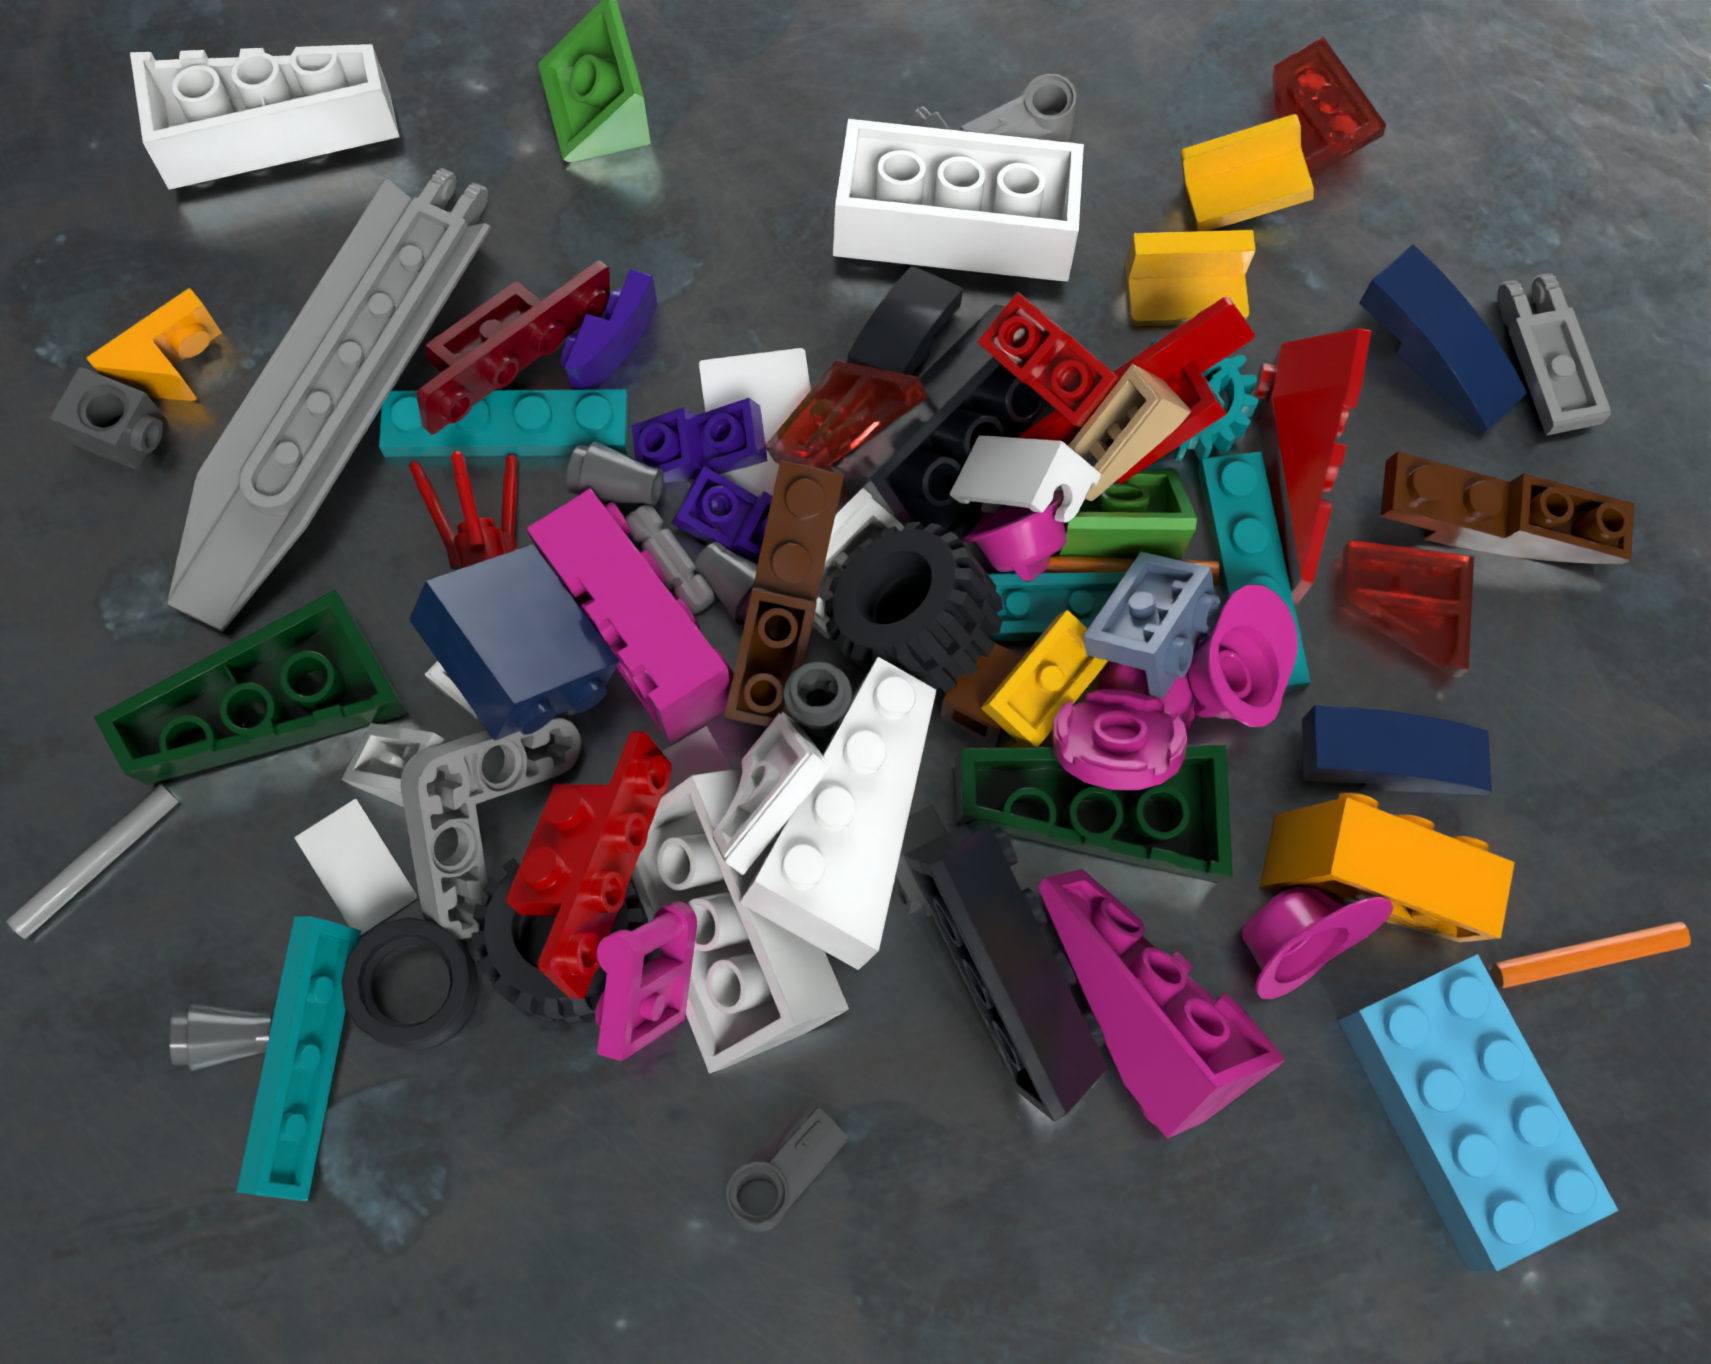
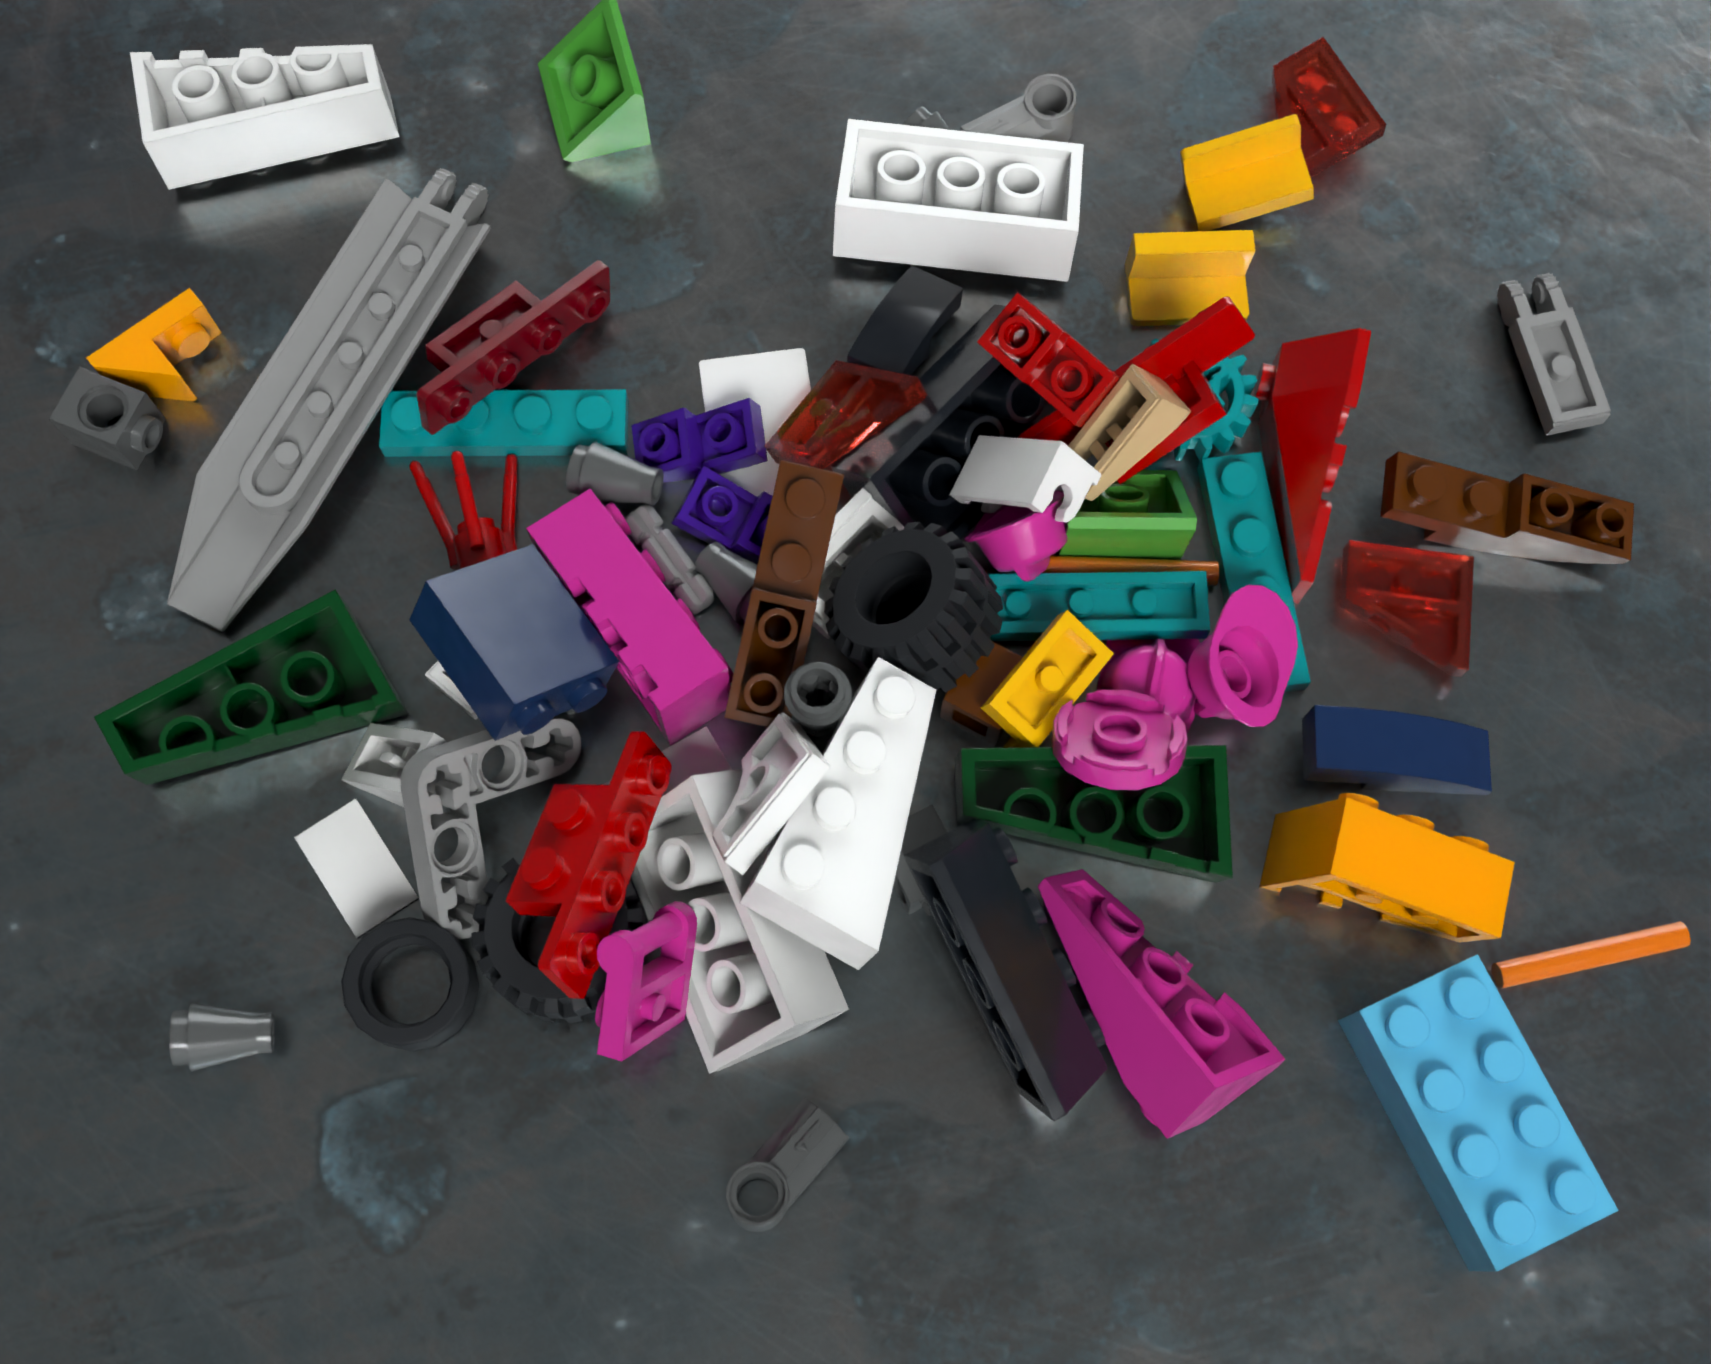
(92, 861): light grey bar -> none
(298, 1062): teal plate -> none
(607, 342): dark purple slope -> none
(1156, 619): sand blue bracket -> none
(1303, 932): dark pink piece -> none
(1444, 338): dark blue slope -> none

